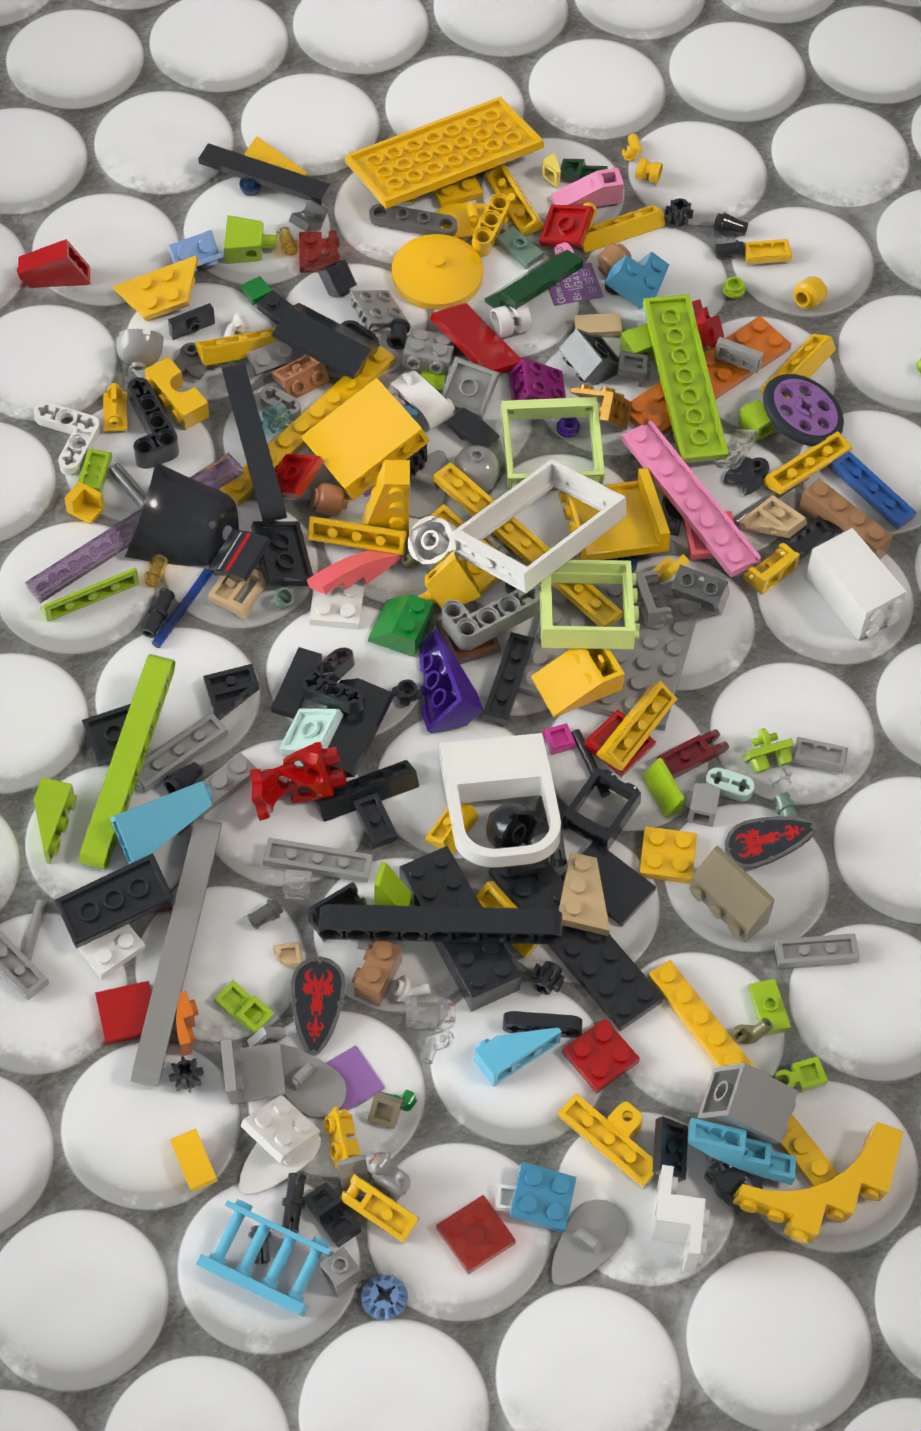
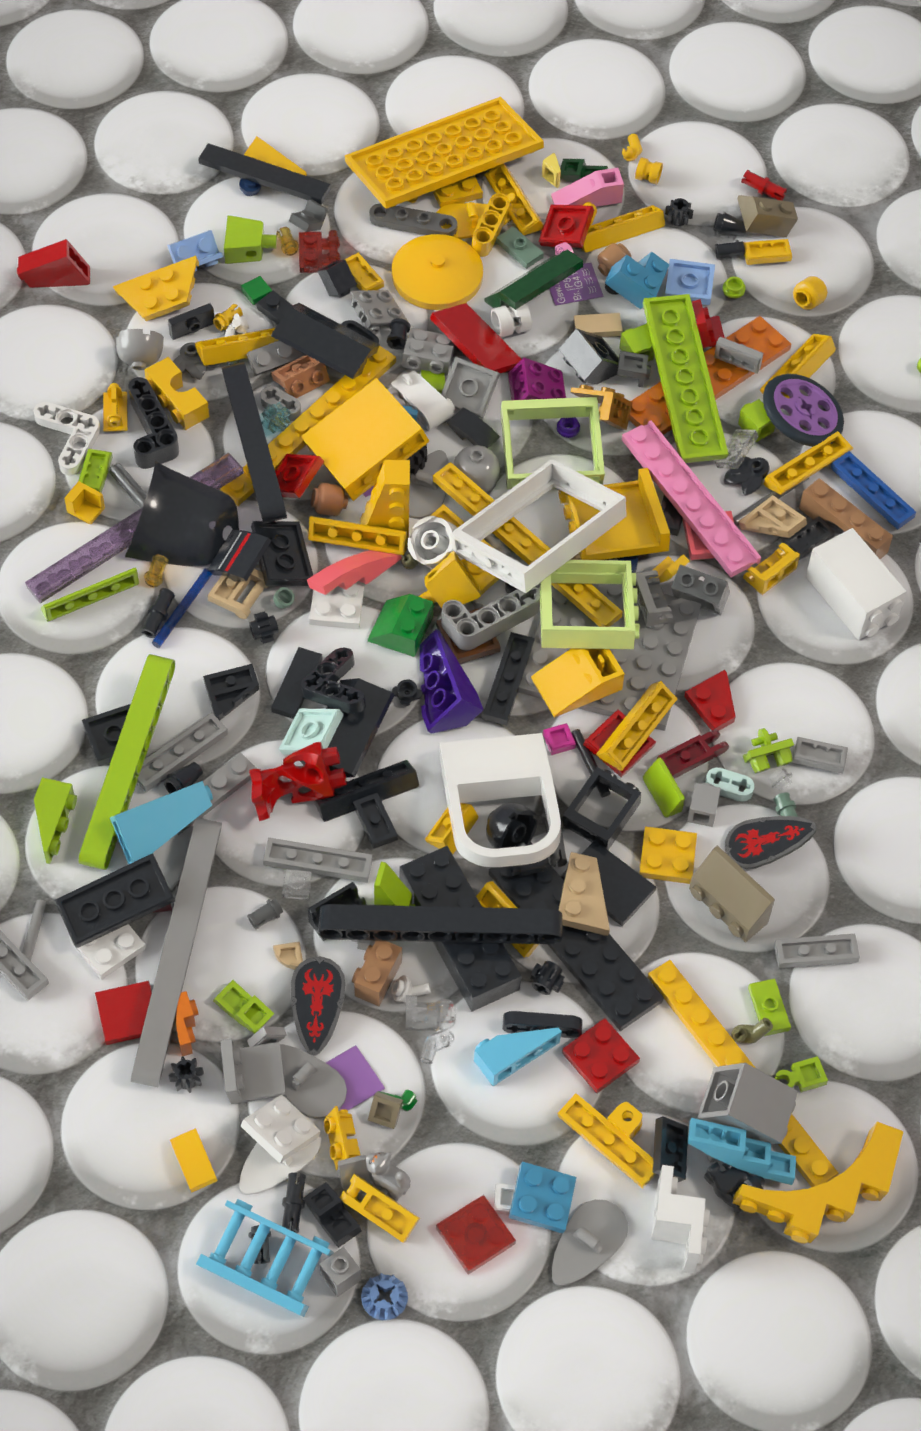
(224, 319): none -> yellow pin
(263, 627): none -> black gear
(363, 273): none -> yellow plate
(691, 279): none -> light blue plate
(713, 701): none -> red wing
(764, 185): none -> red pin
(767, 215): none -> dark tan slope

